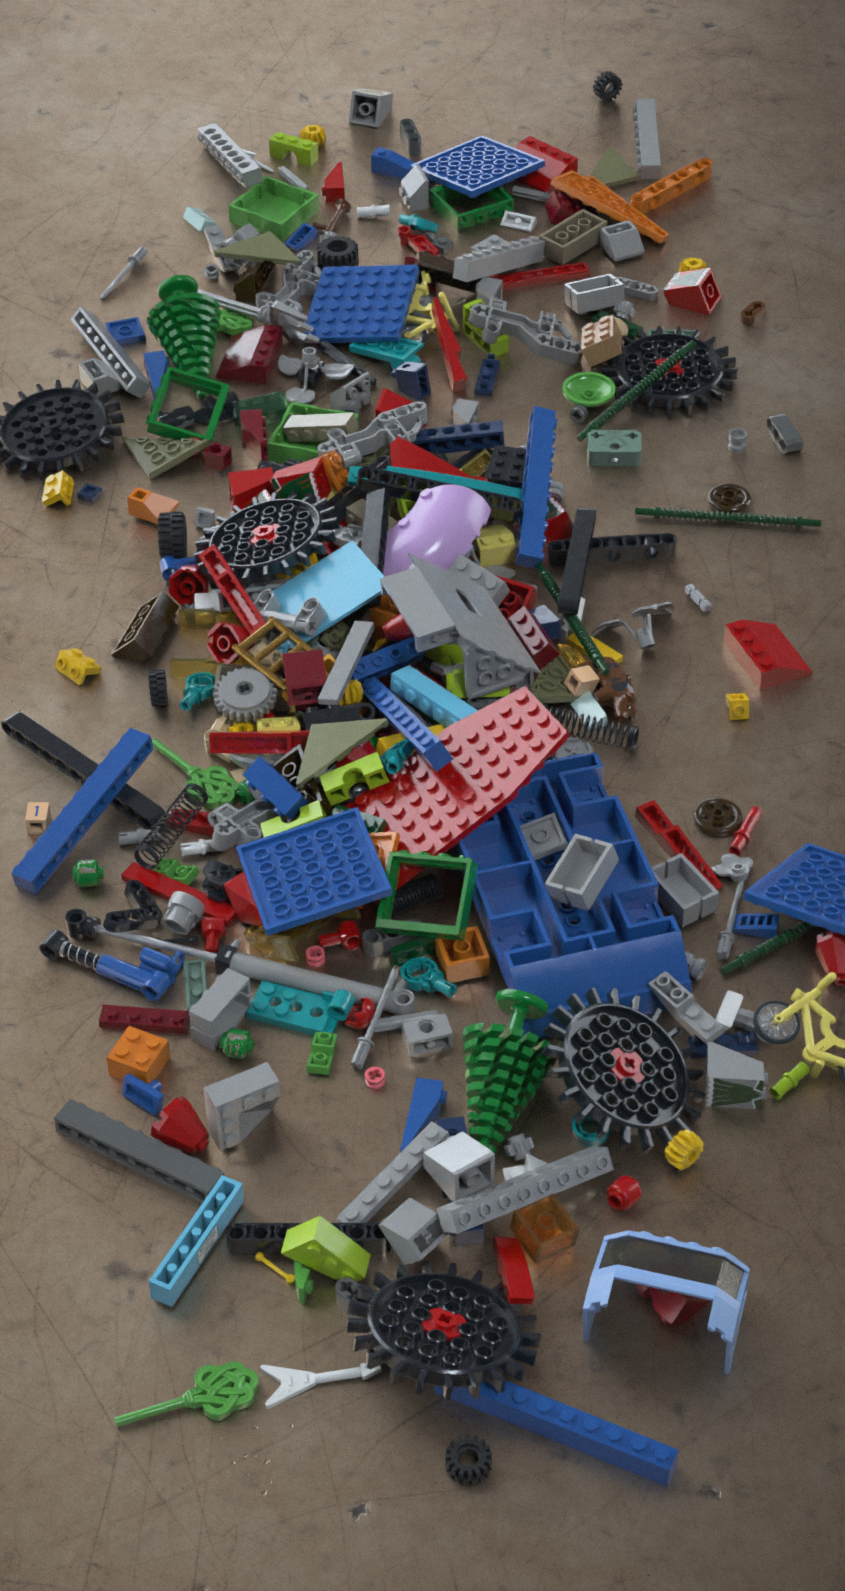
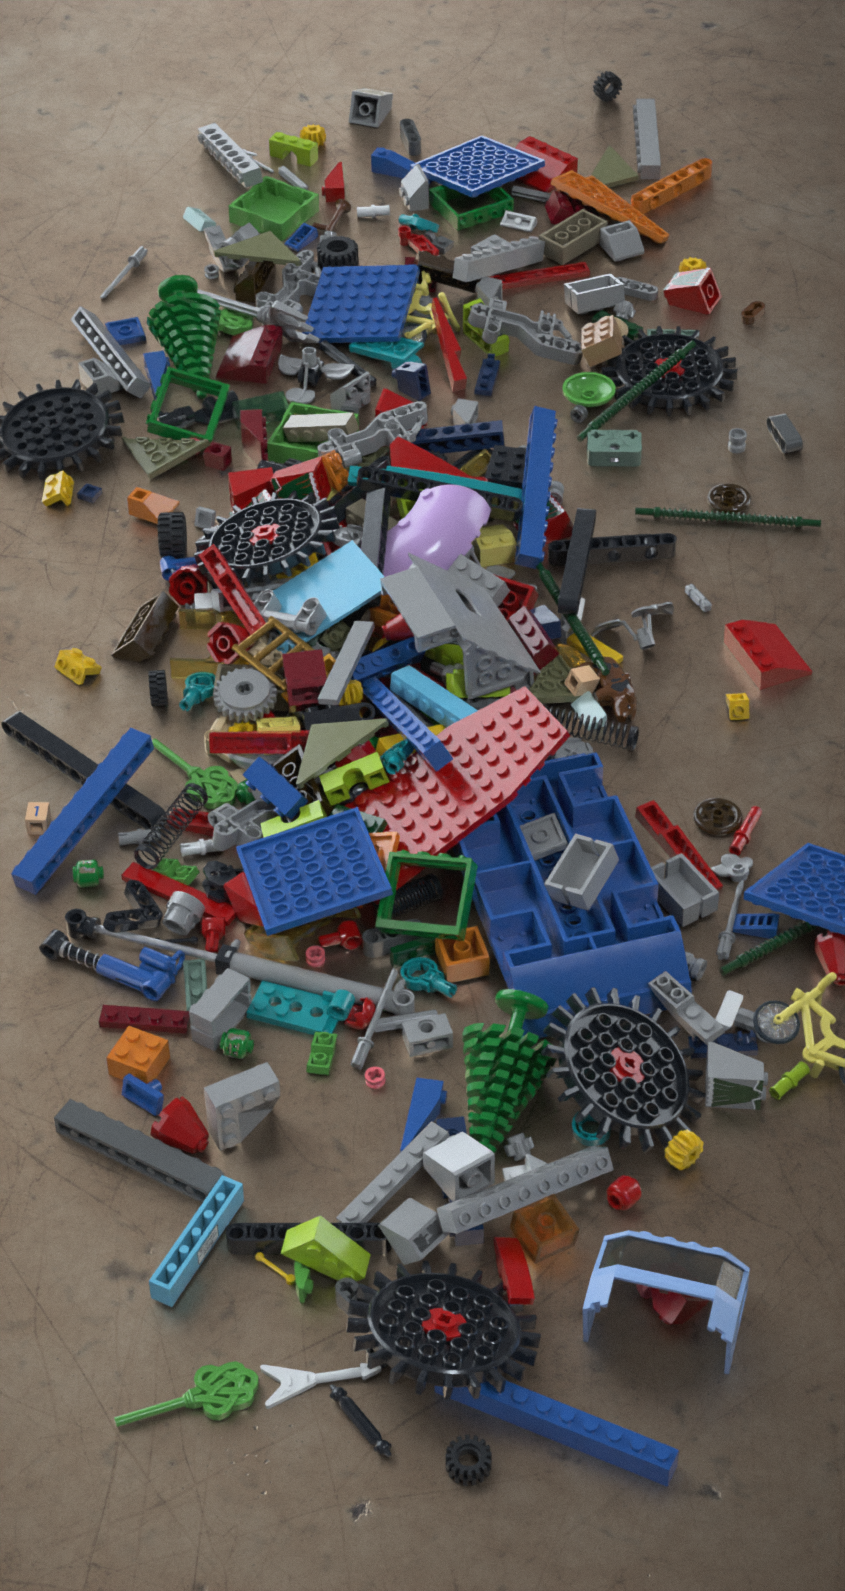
(360, 1420): none -> black wheel

